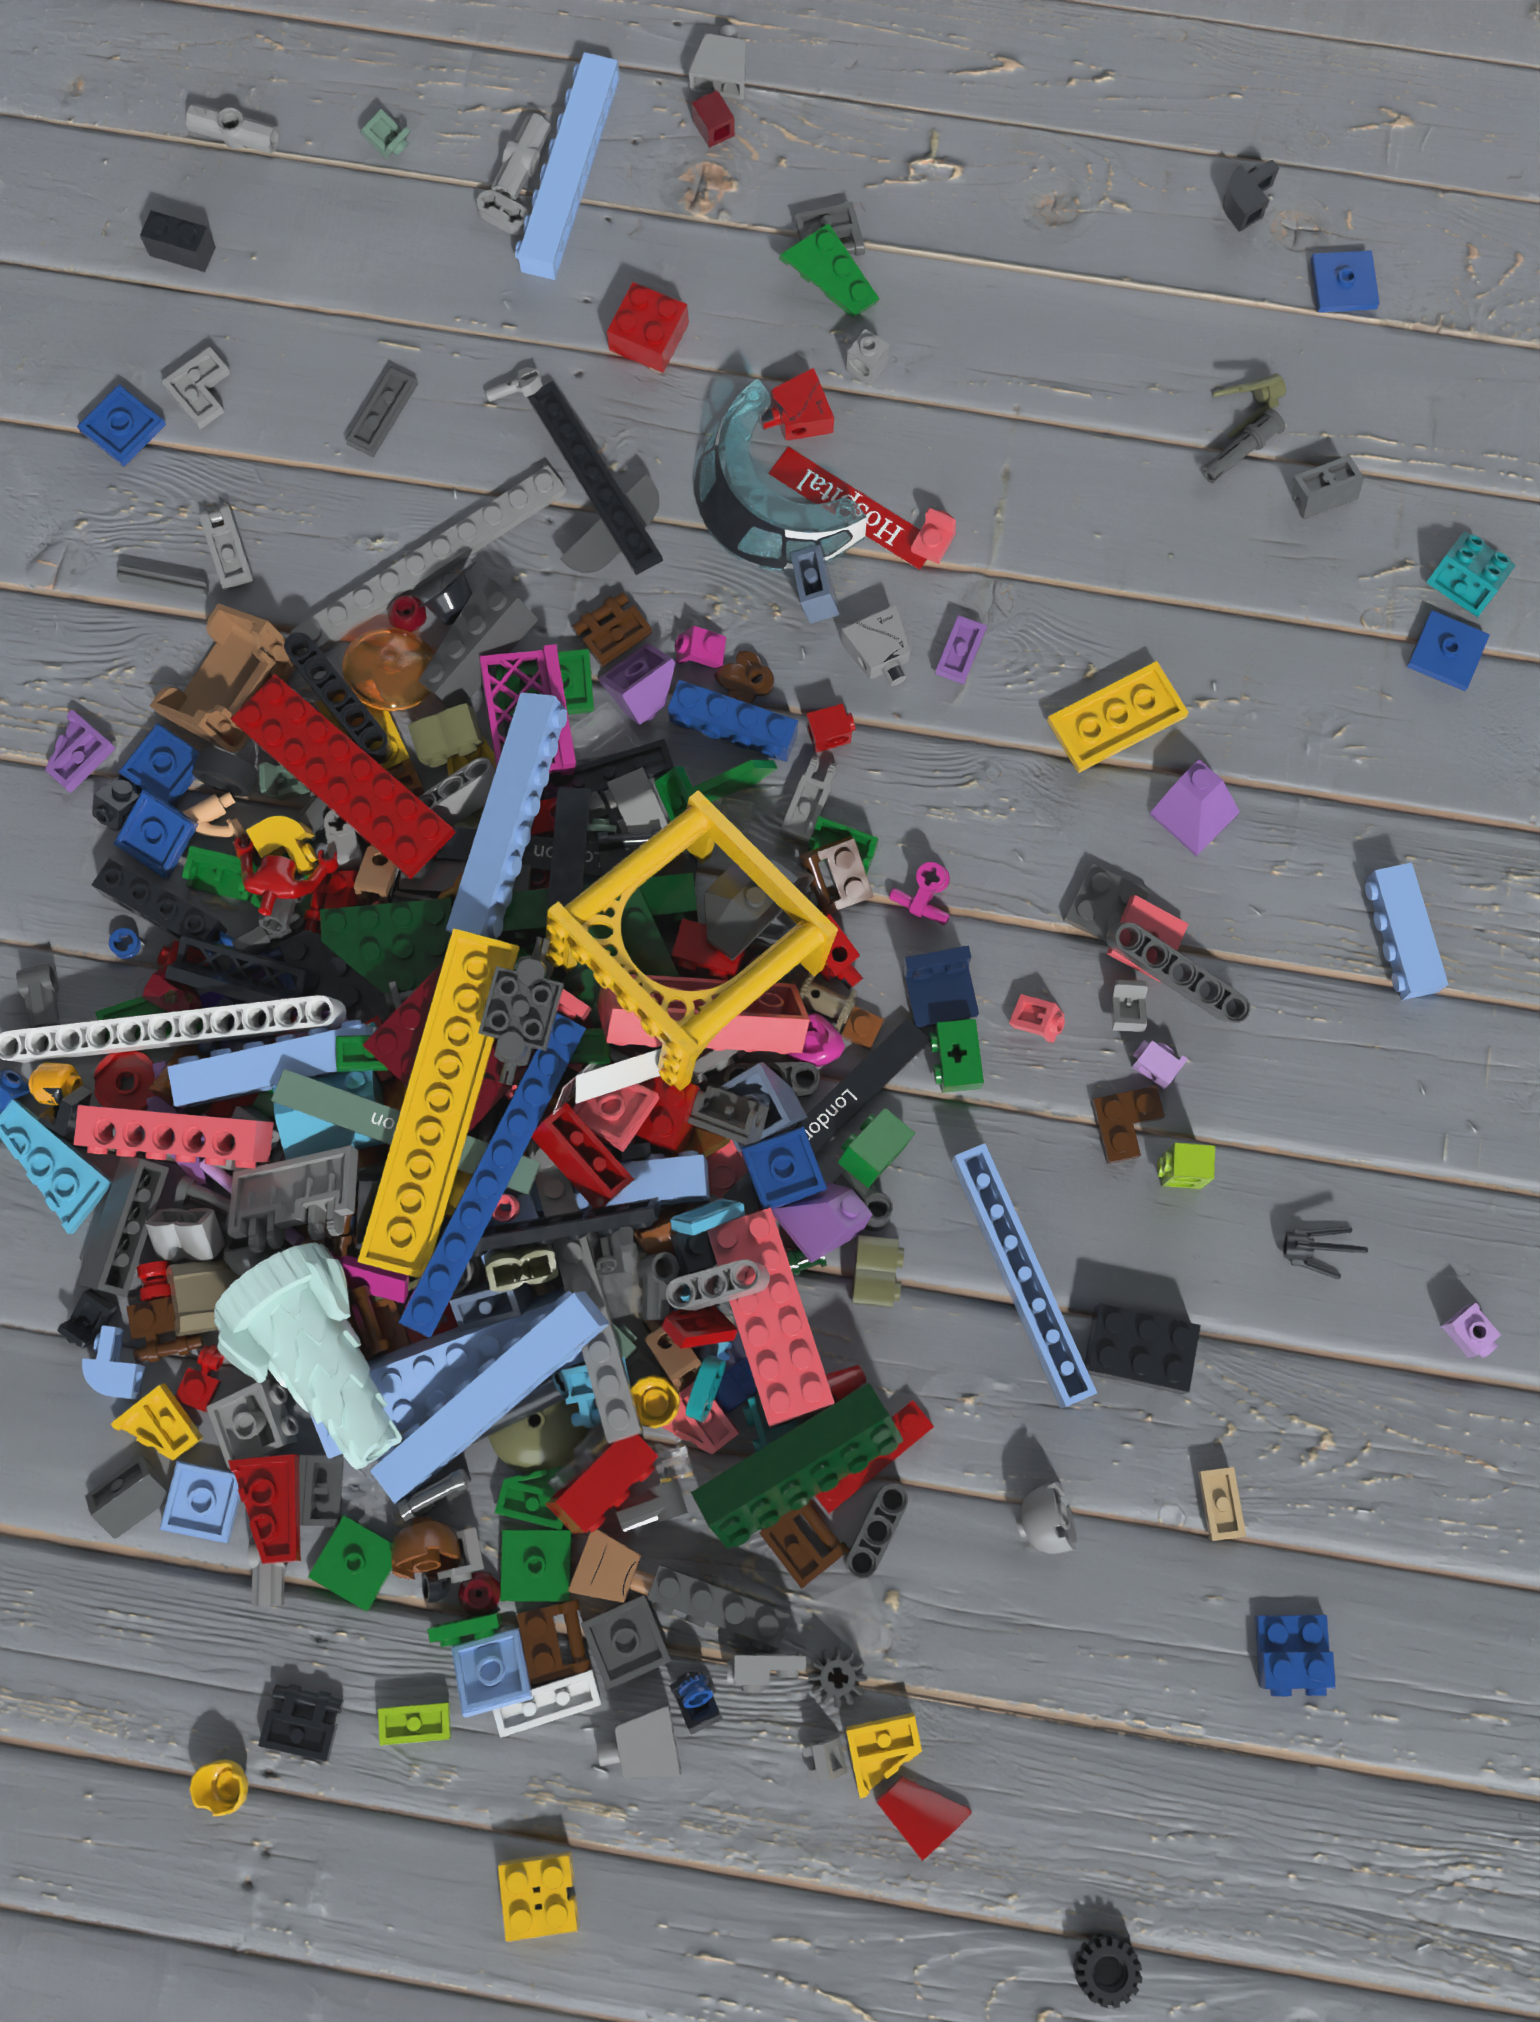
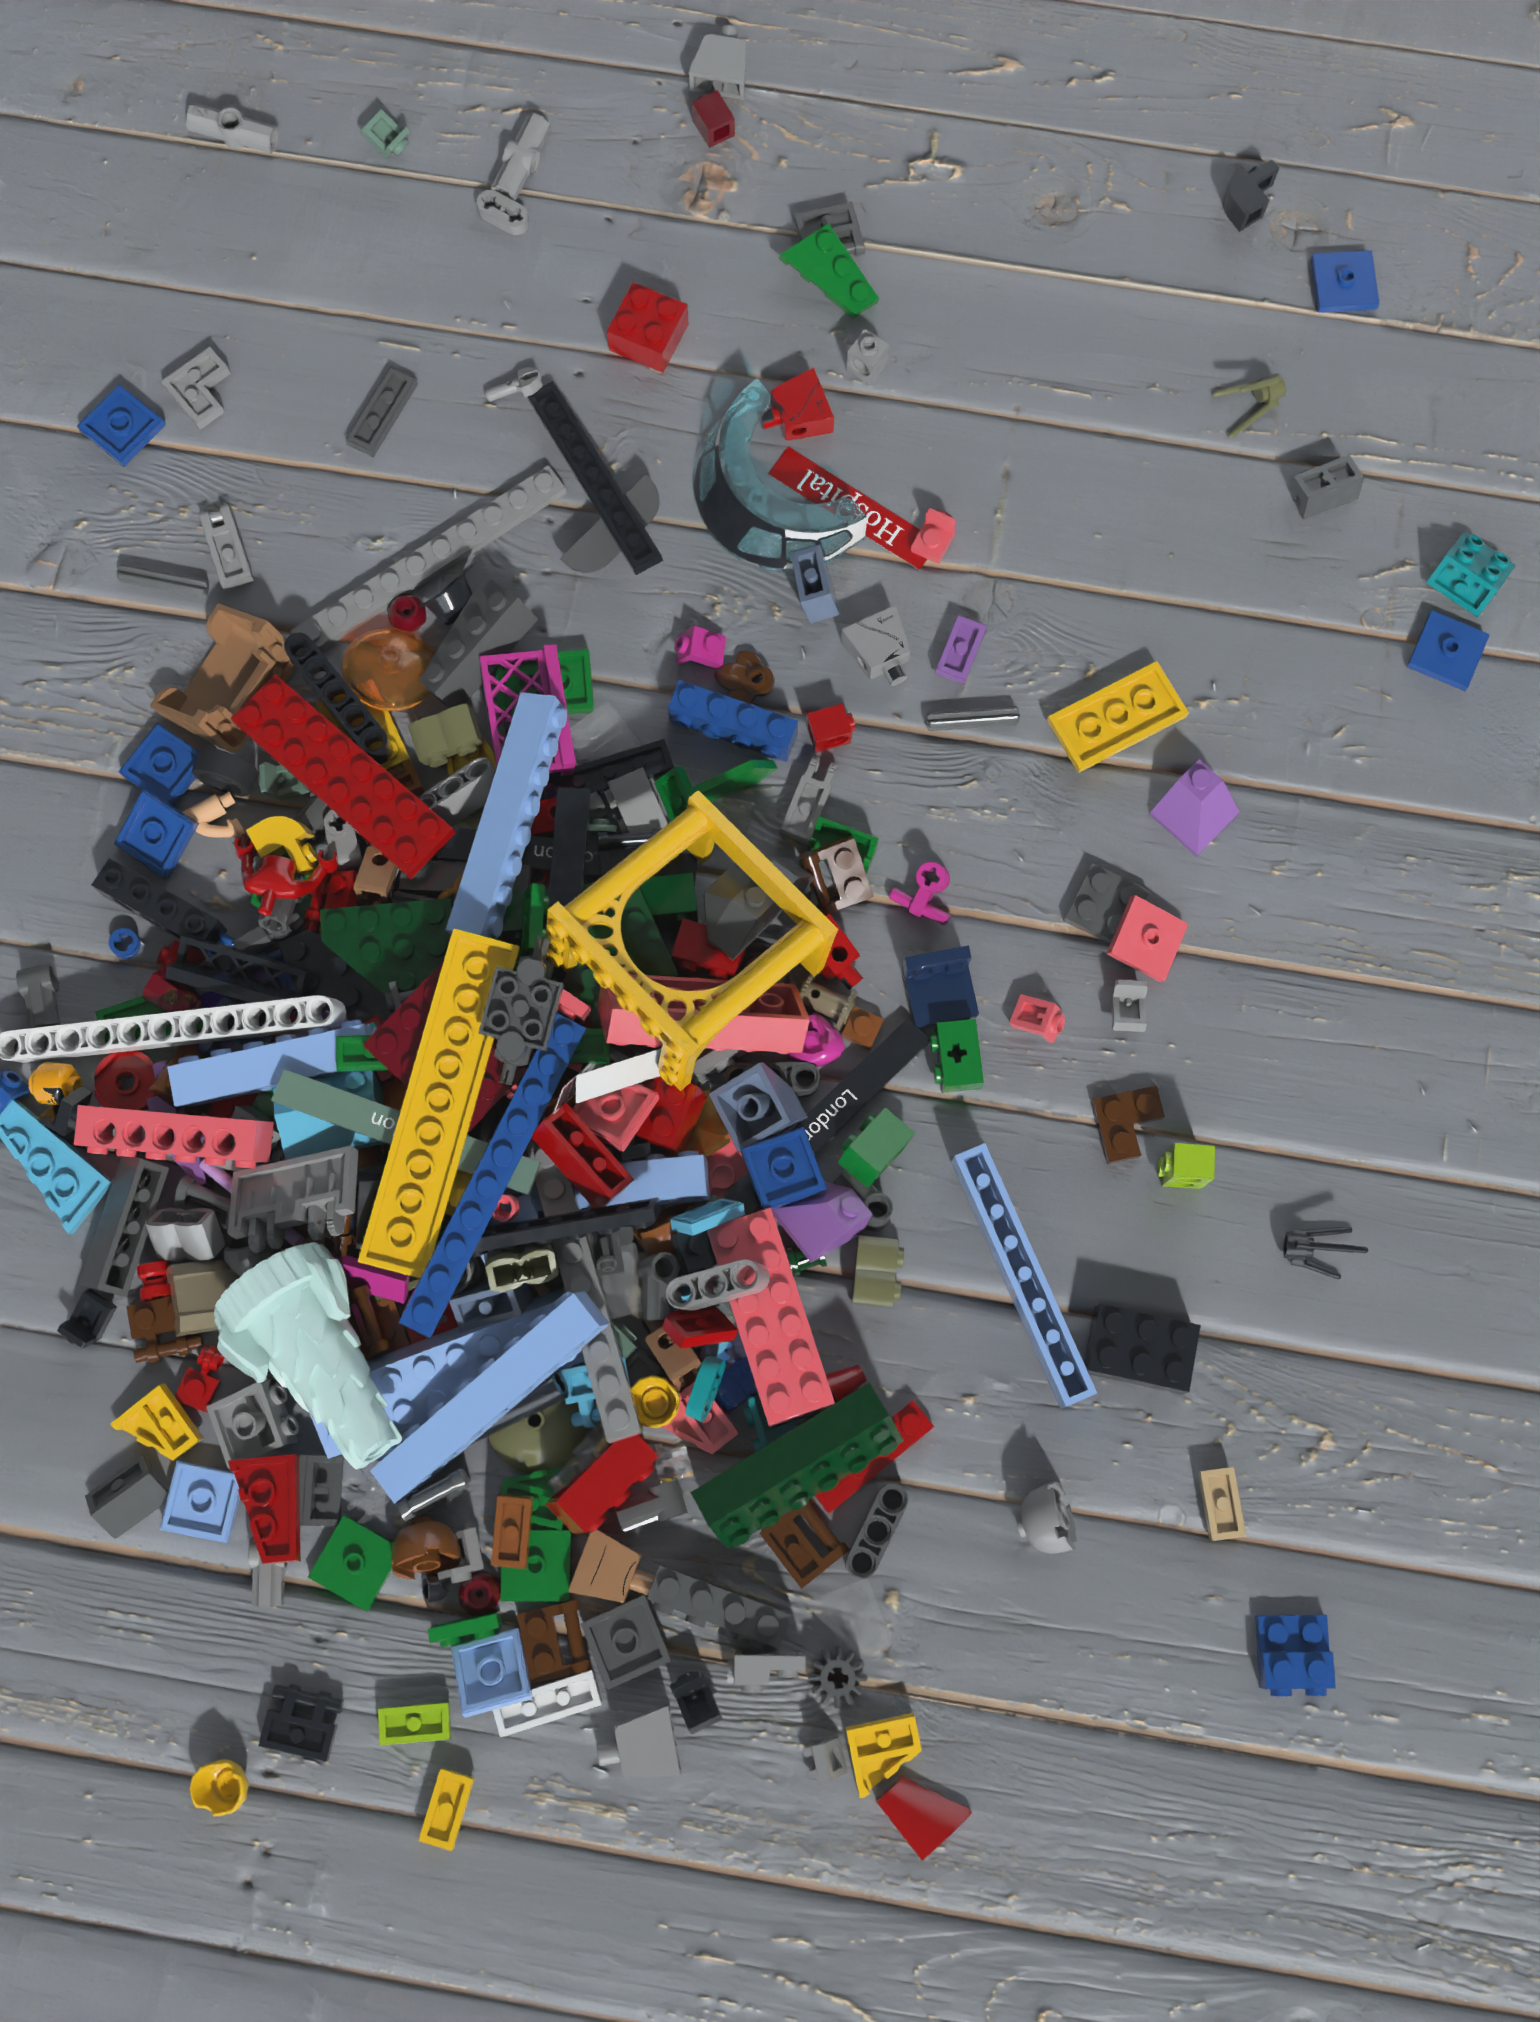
(77, 753): medium lavender wing -> none
(107, 1373): light blue brick -> none
(114, 802): black bracket -> none
(177, 241): black brick -> none
(215, 873): green hinge -> none
(446, 1809): none -> yellow plate
(512, 1531): none -> dark orange plate
(534, 908): none -> green plate
(547, 1908): yellow piece -> none
(568, 166): light blue brick -> none
(615, 636): reddish brown plate -> none
(640, 683): medium lavender slope -> none
(695, 1691): blue bush -> none
(729, 1115): dark grey hinge -> none
(973, 718): none -> dark grey axle
(1130, 1970): black tyre -> none
(1157, 1063): lavender brick -> none
(1192, 977): dark grey beam -> none
(1253, 438): dark grey pin -> none
(1406, 931): light blue brick -> none
(1461, 1331): lavender brick -> none

